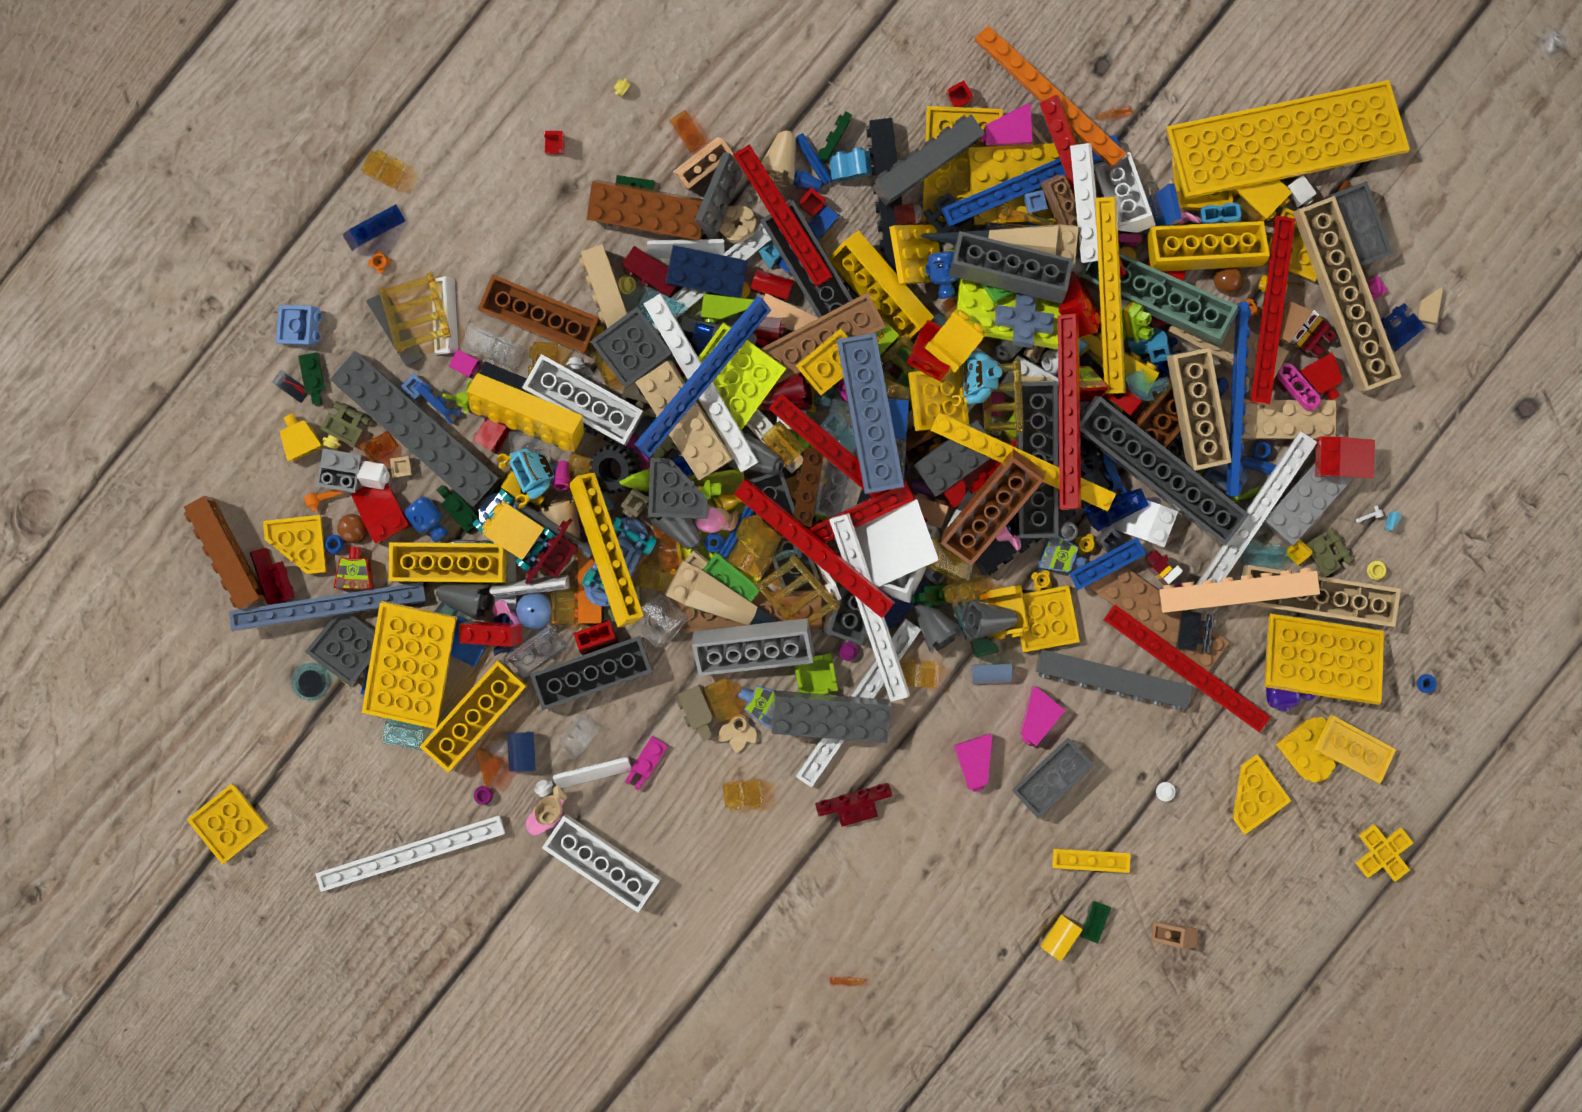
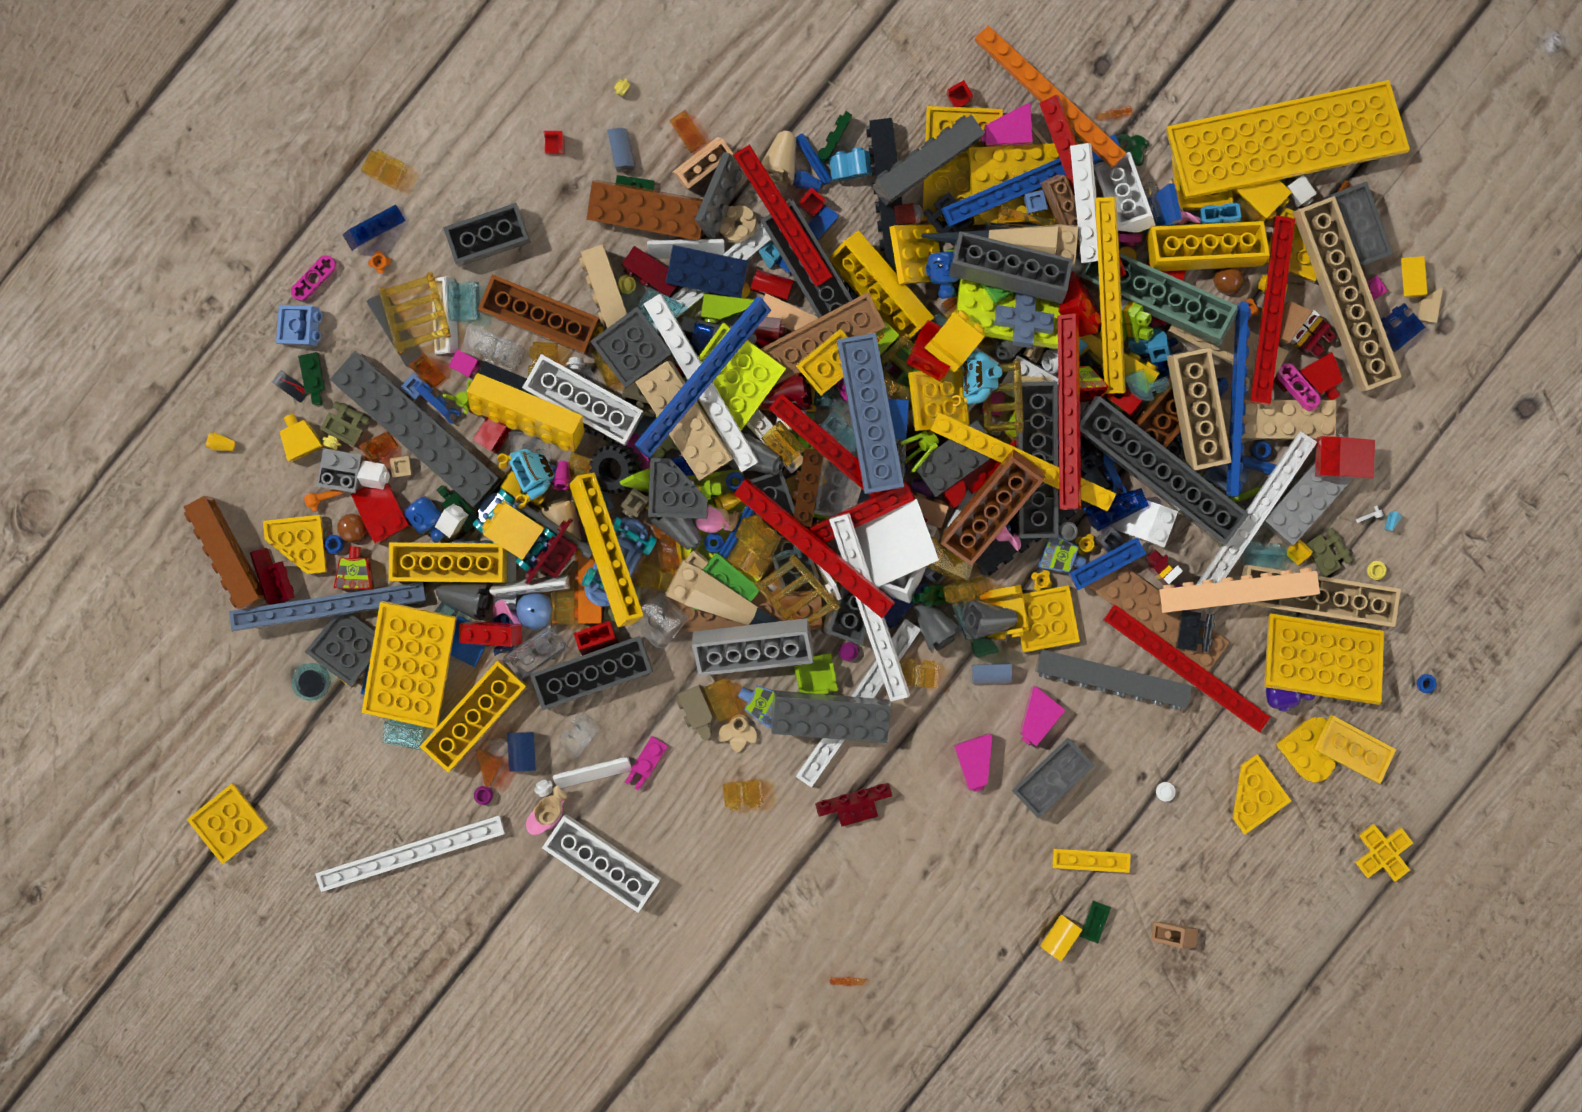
(219, 442): none -> yellow cone
(308, 292): none -> dark pink beam
(427, 370): none -> clear orange slope
(451, 520): none -> white brick
(464, 301): none -> clear light blue bracket
(487, 235): none -> dark grey brick
(621, 148): none -> sand blue brick
(729, 480): none -> blue plate
(928, 441): none -> lime plant
(1134, 146): none -> dark green plate
(1414, 276): none -> yellow brick

